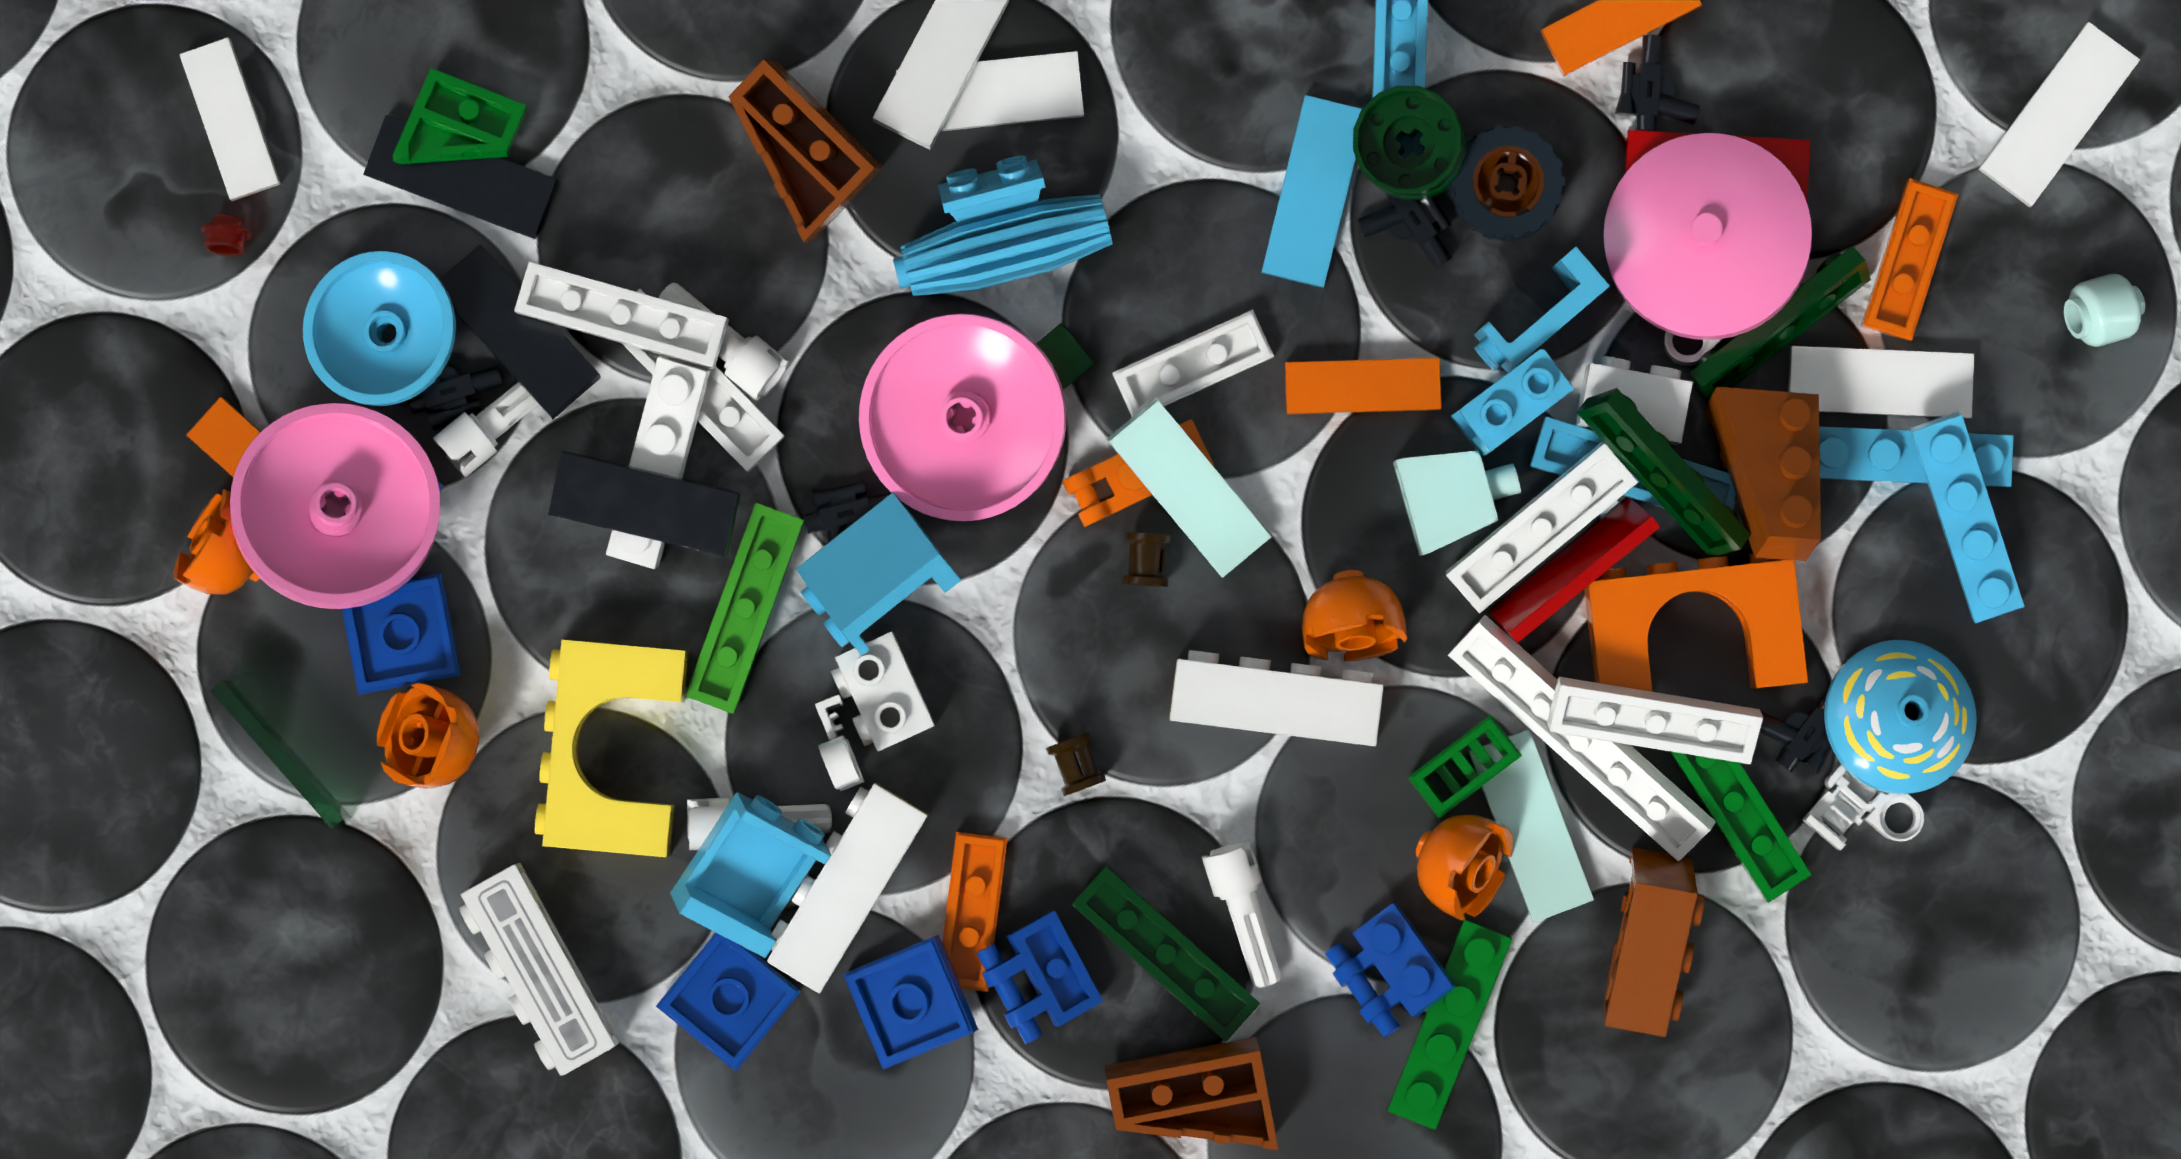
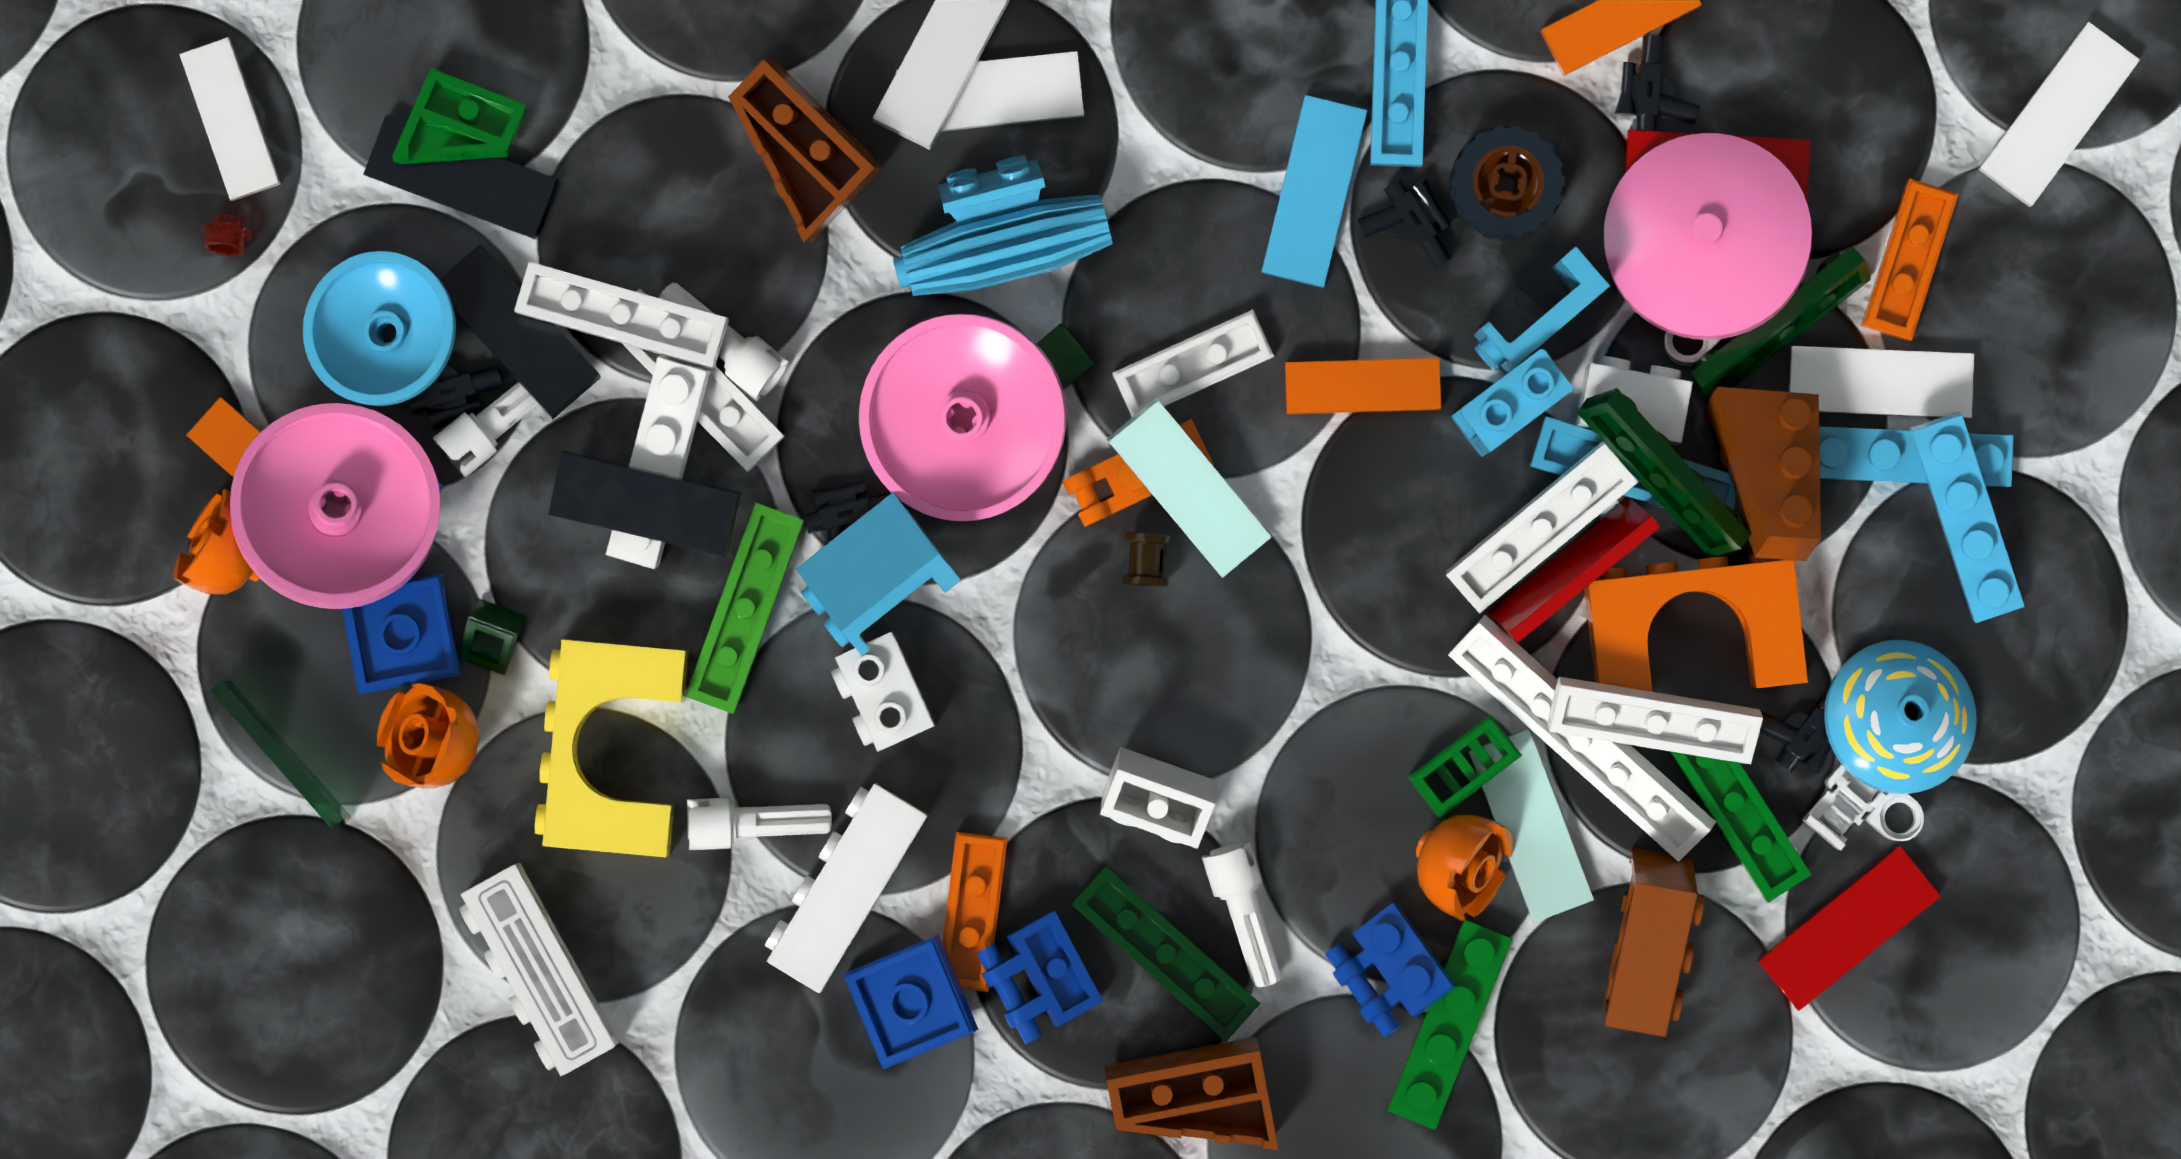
(491, 636): none -> dark green slope
(728, 999): blue plate -> none
(748, 871): medium azure panel -> none
(837, 752): white piece -> none
(1076, 764): dark brown bush -> none
(1158, 798): none -> white brick
(1276, 701): white brick -> none
(1353, 617): orange cylinder -> none
(1402, 113): dark green wheel -> none
(1451, 495): light aqua torso -> none
(1848, 928): none -> red piece
(2104, 310): light aqua head -> none

